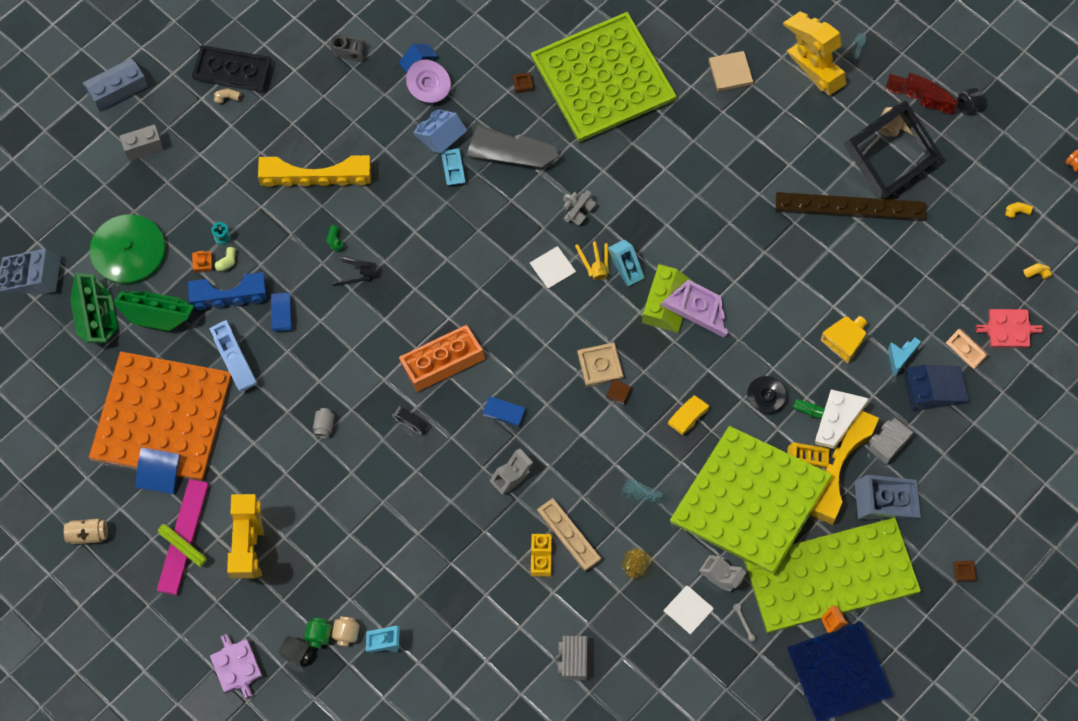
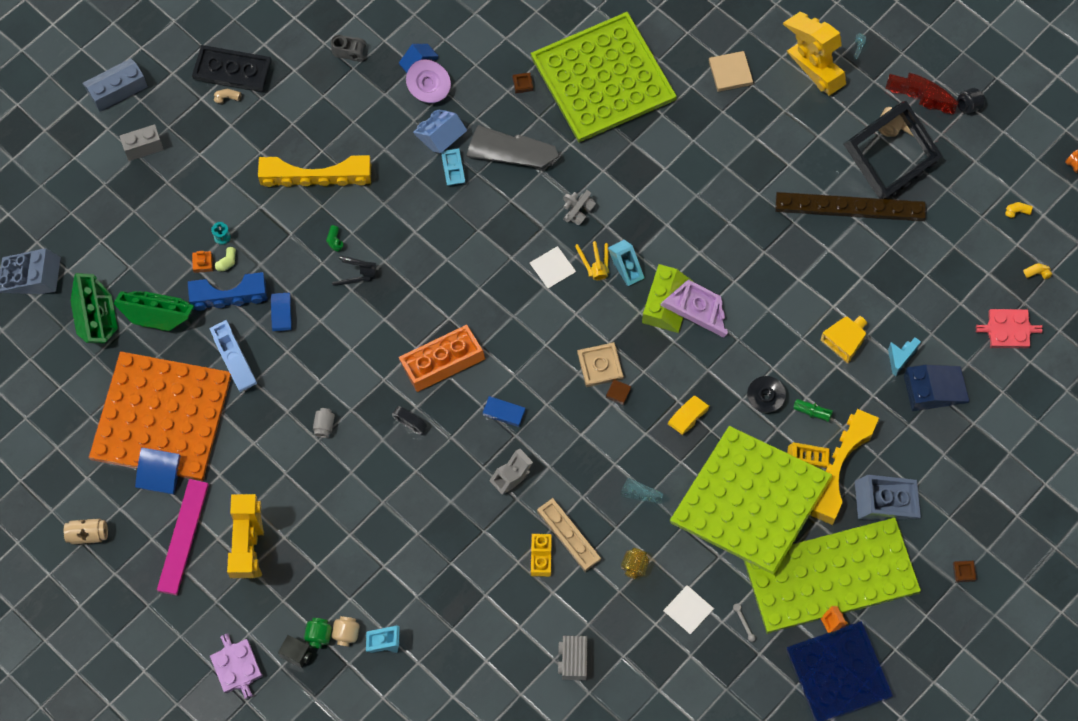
(127, 249): green dish -> none
(182, 545): lime axle -> none
(721, 573): light grey brick -> none
(838, 416): white wing -> none
(890, 440): light grey brick -> none
(967, 348): light nougat slope -> none

